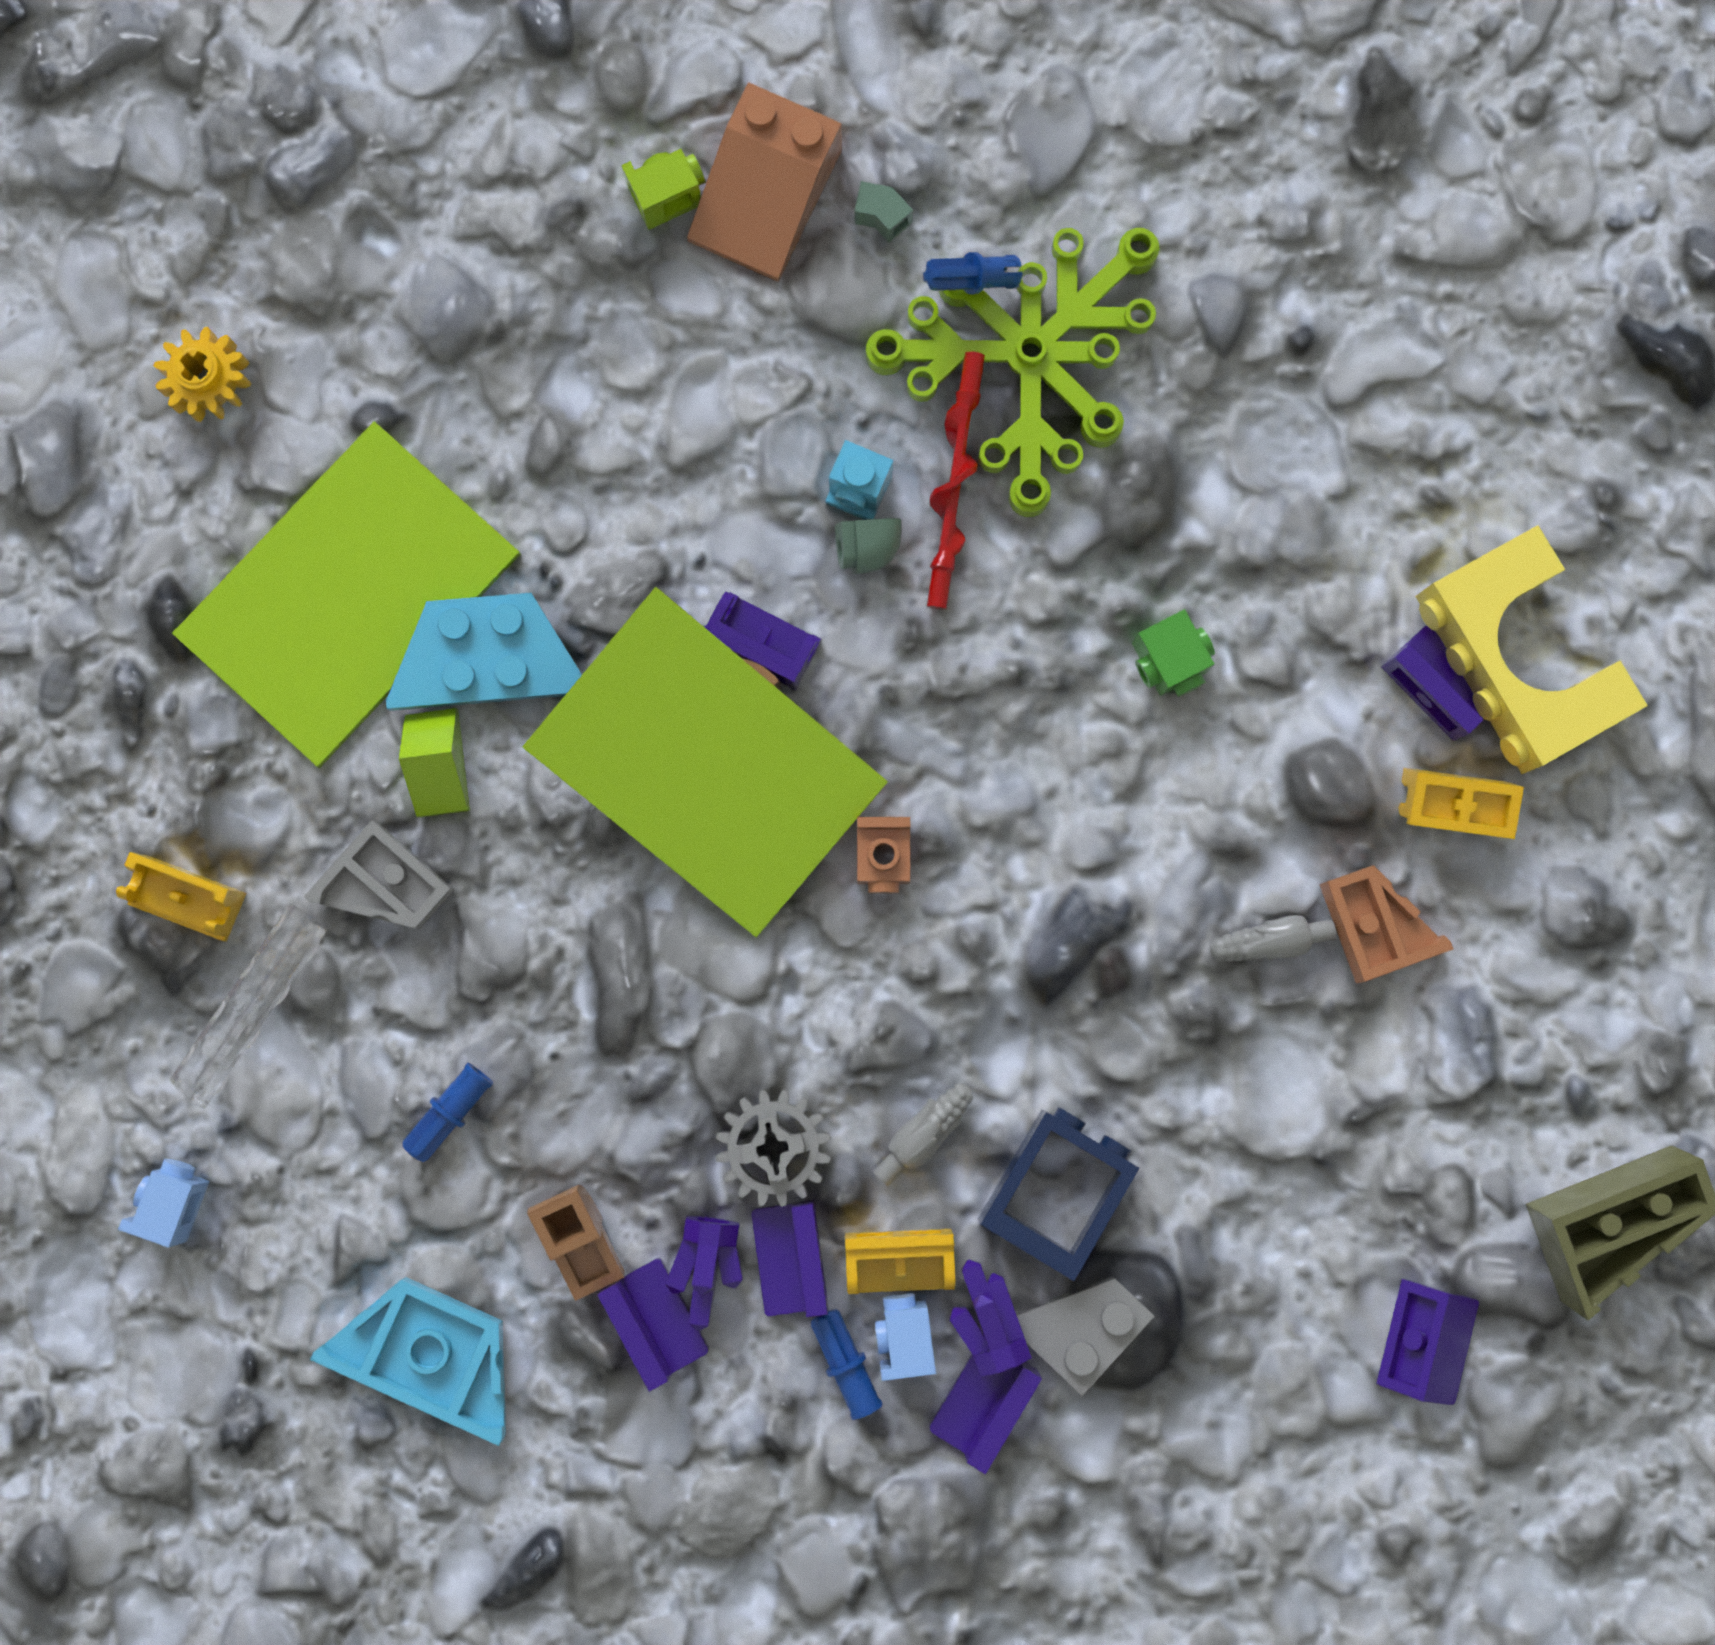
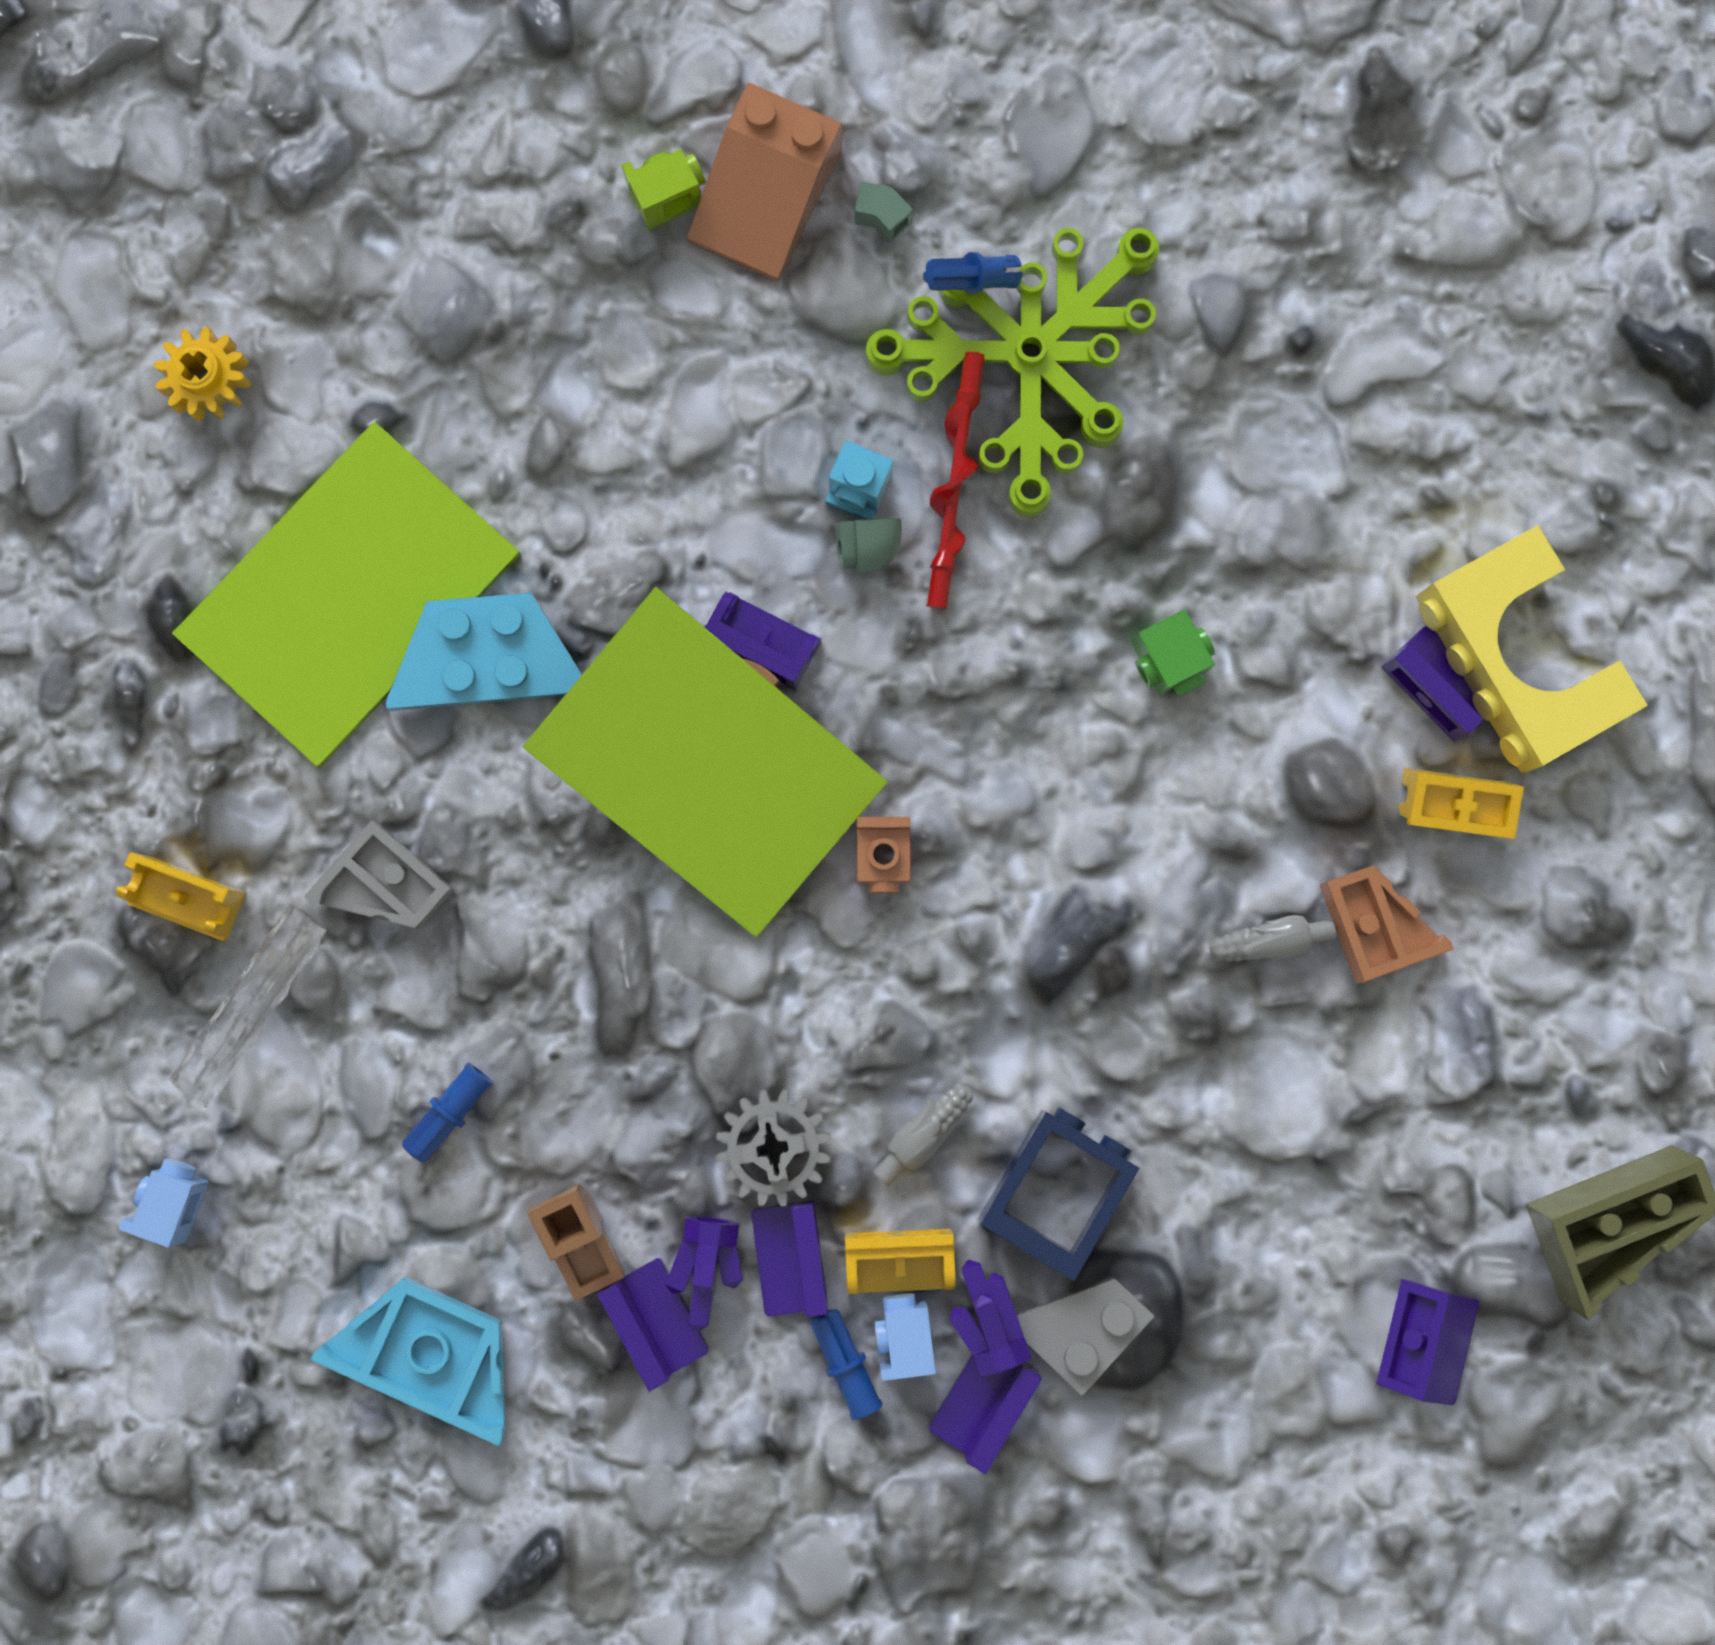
(434, 763): lime slope -> none

